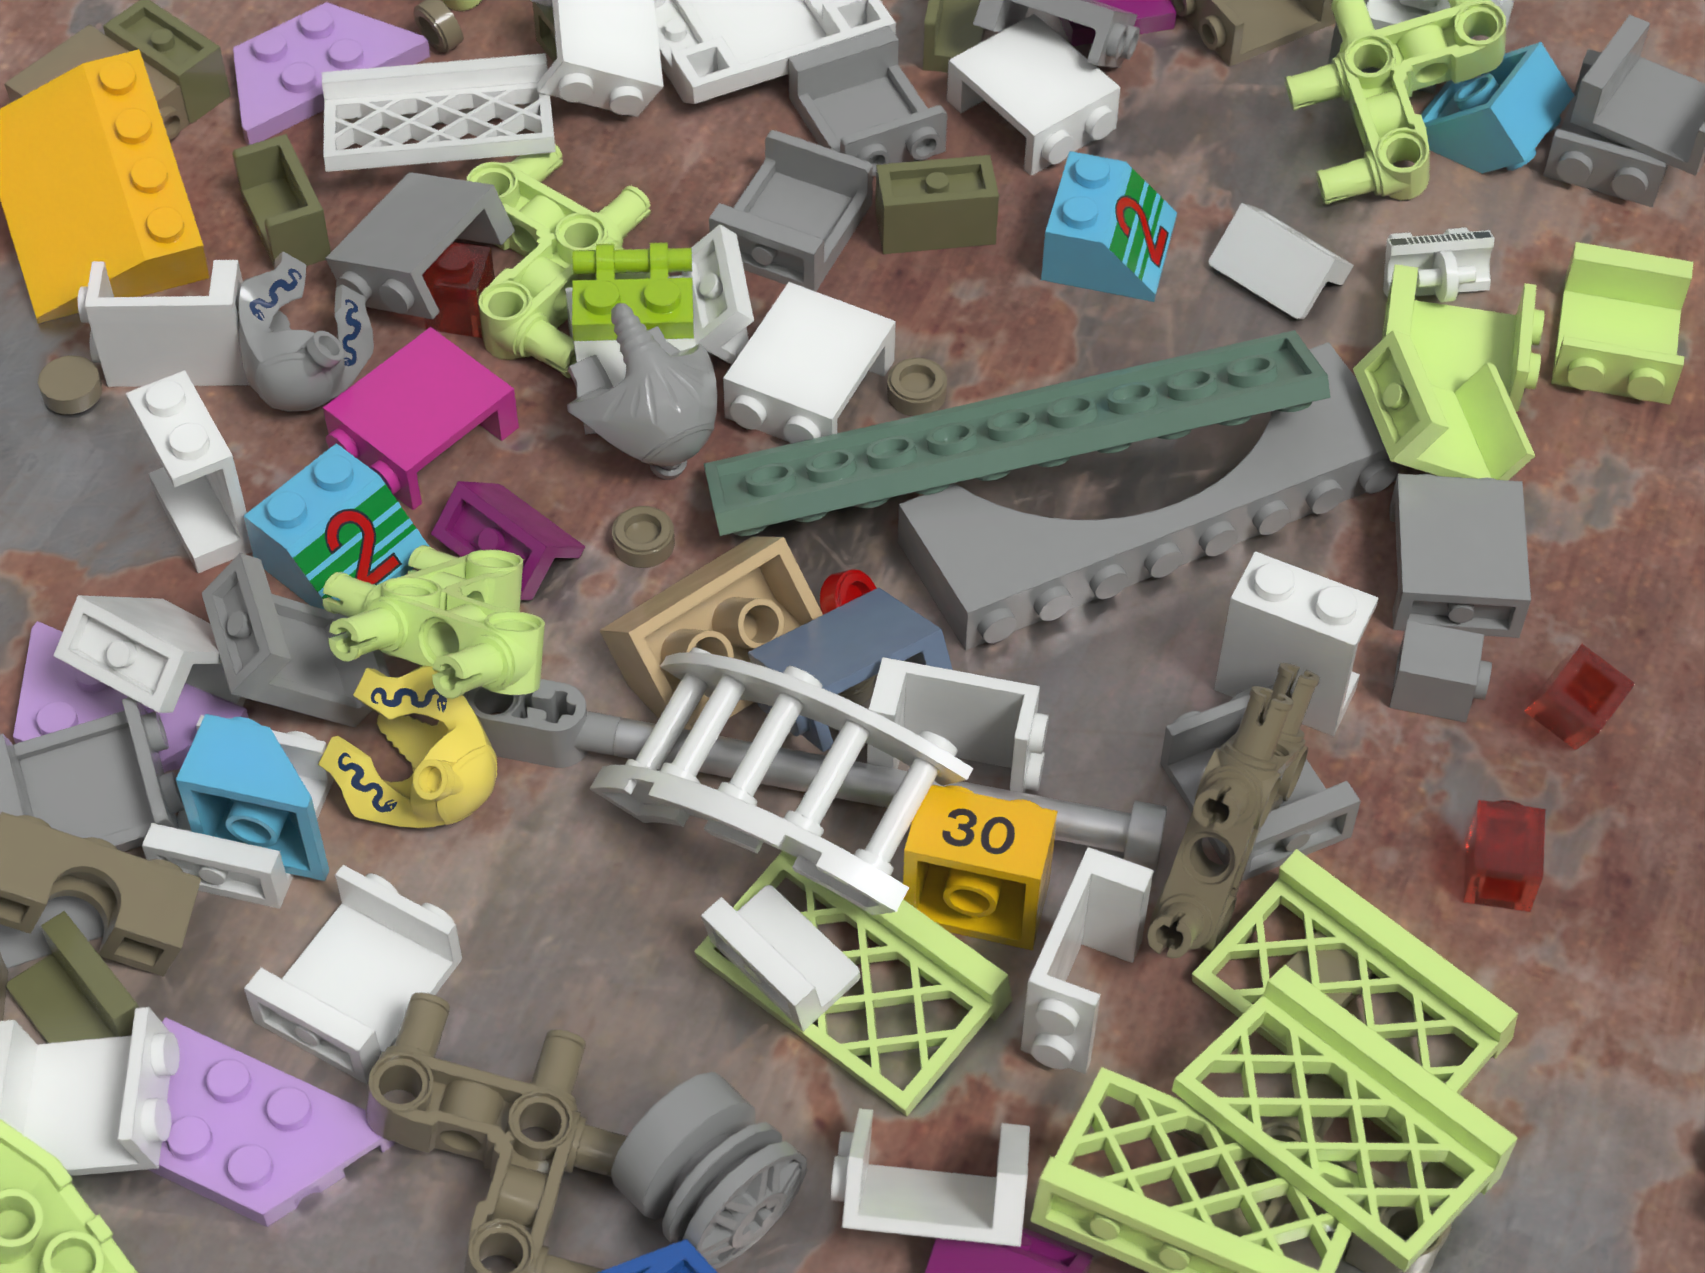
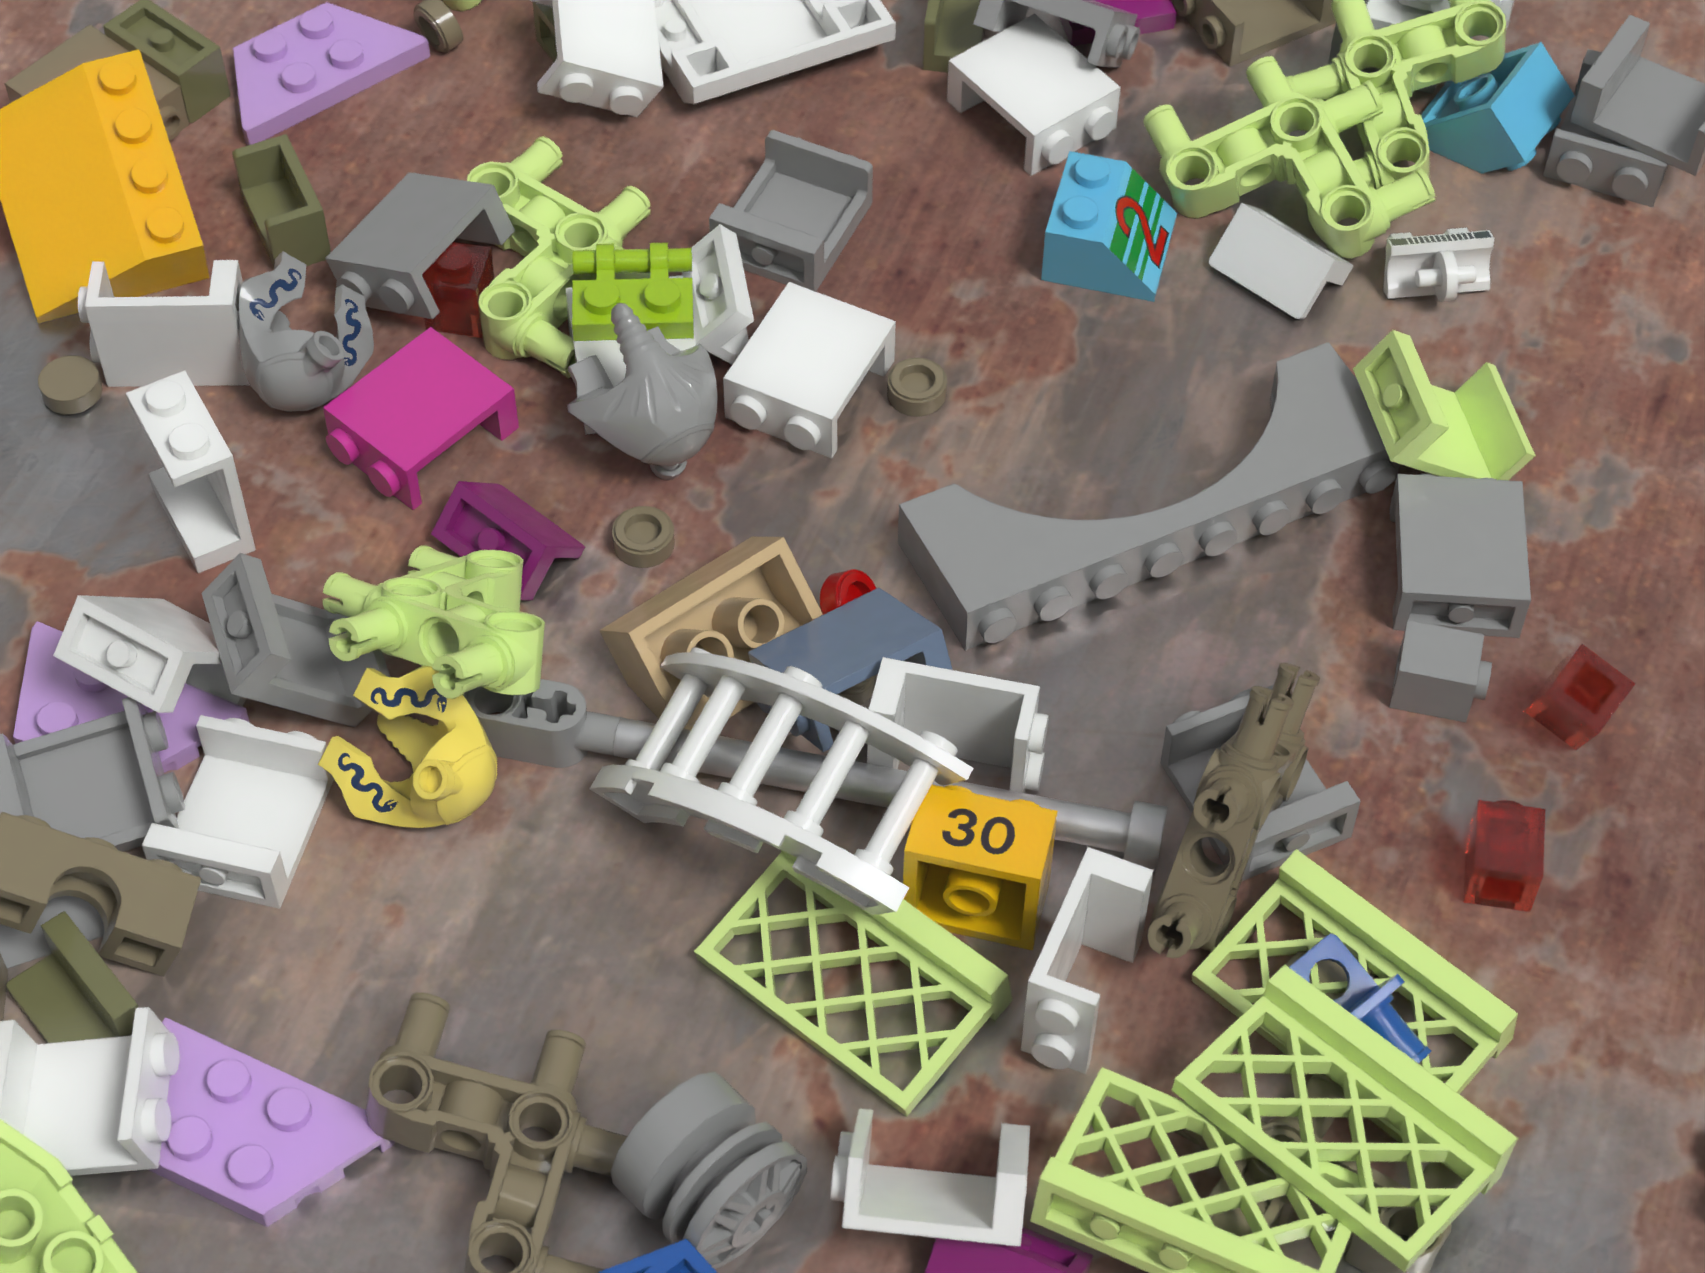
(248, 792): medium azure slope -> none
(329, 522): medium azure slope -> none
(358, 975): white panel -> none
(419, 96): white fence -> none
(782, 954): white panel -> none
(863, 101): light grey panel -> none
(936, 204): olive panel -> none
(1014, 432): sand green plate -> none
(1260, 150): none -> yellowish green pin
(1295, 620): white panel -> none
(1364, 997): none -> bracket
(1460, 340): yellowish green panel -> none
(1621, 323): yellowish green panel -> none

